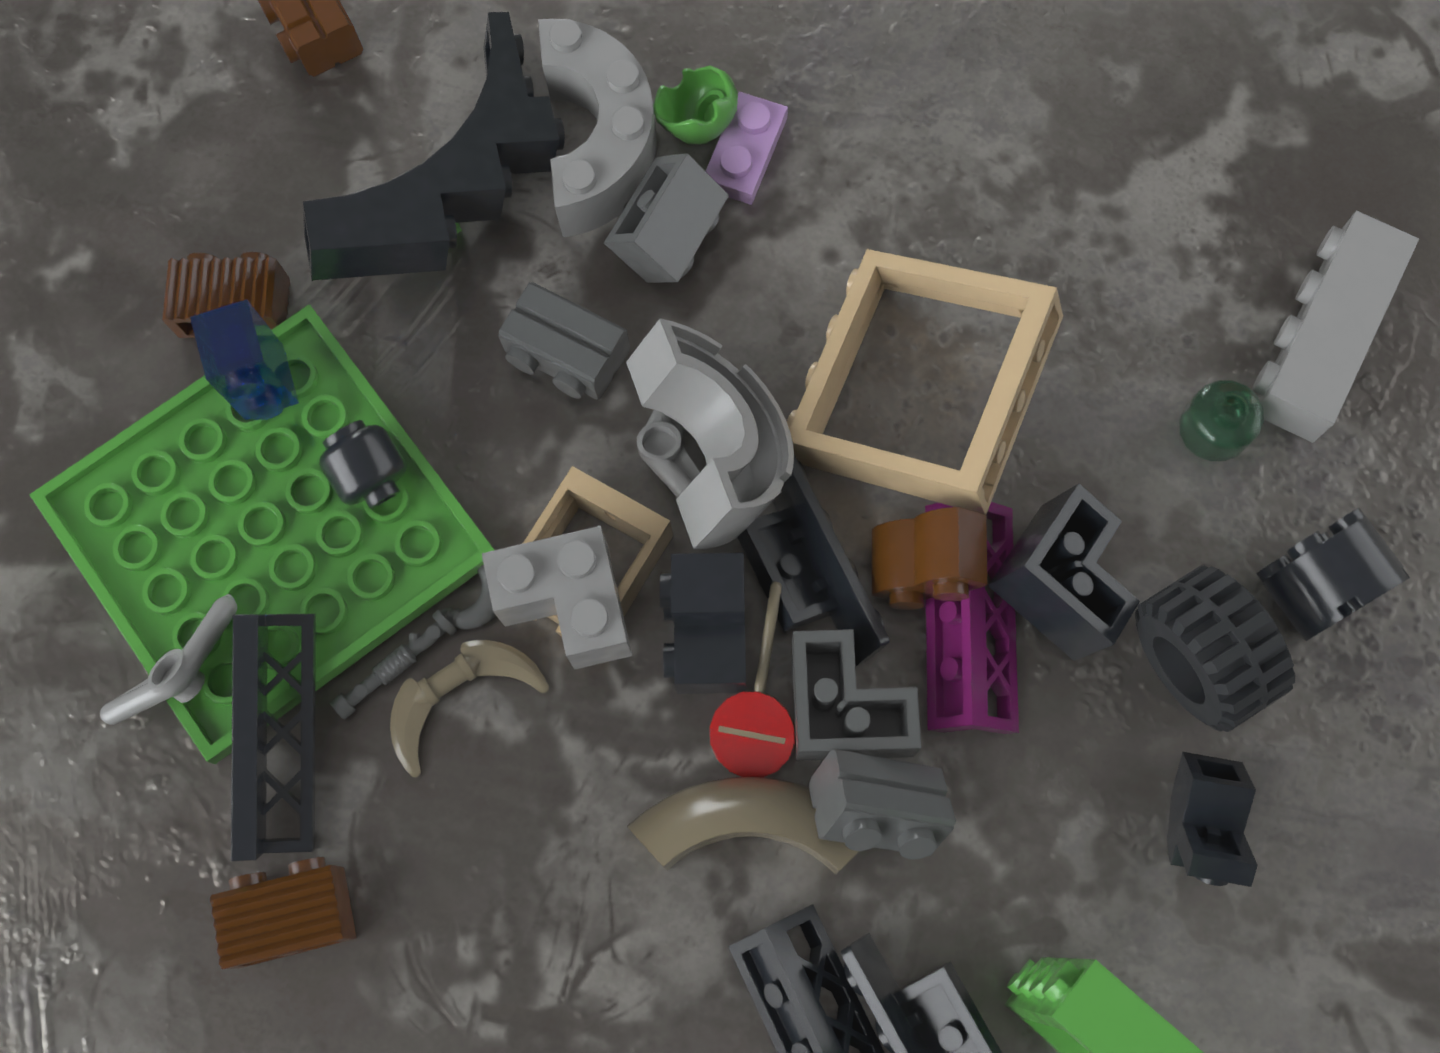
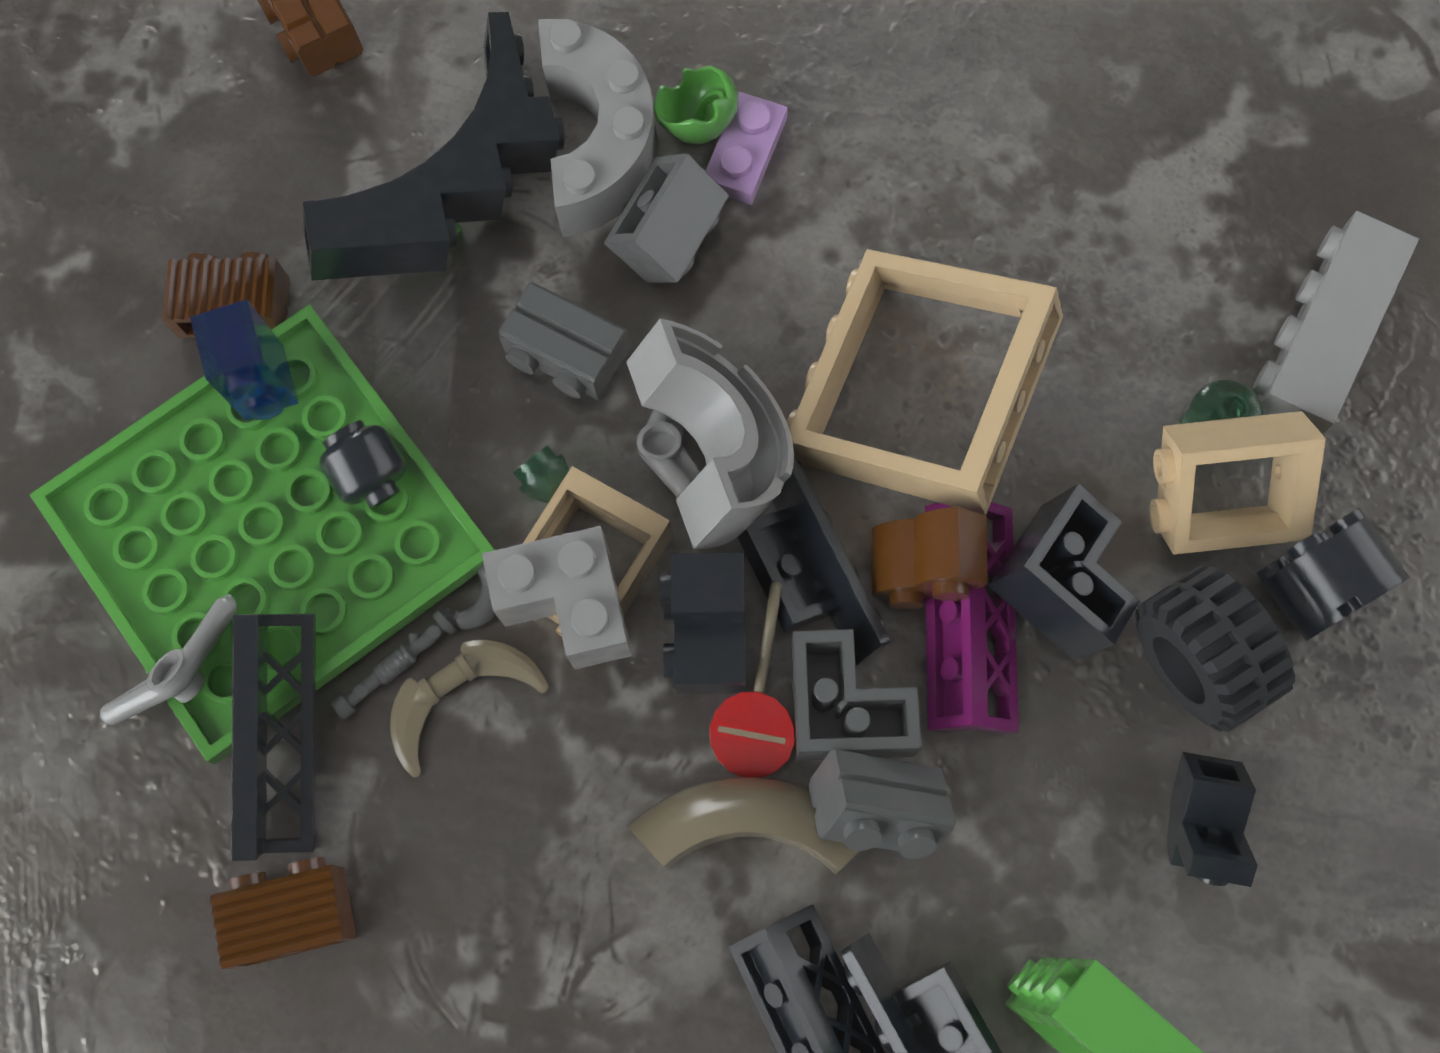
(542, 474): none -> clear green plate
(1293, 488): none -> tan window

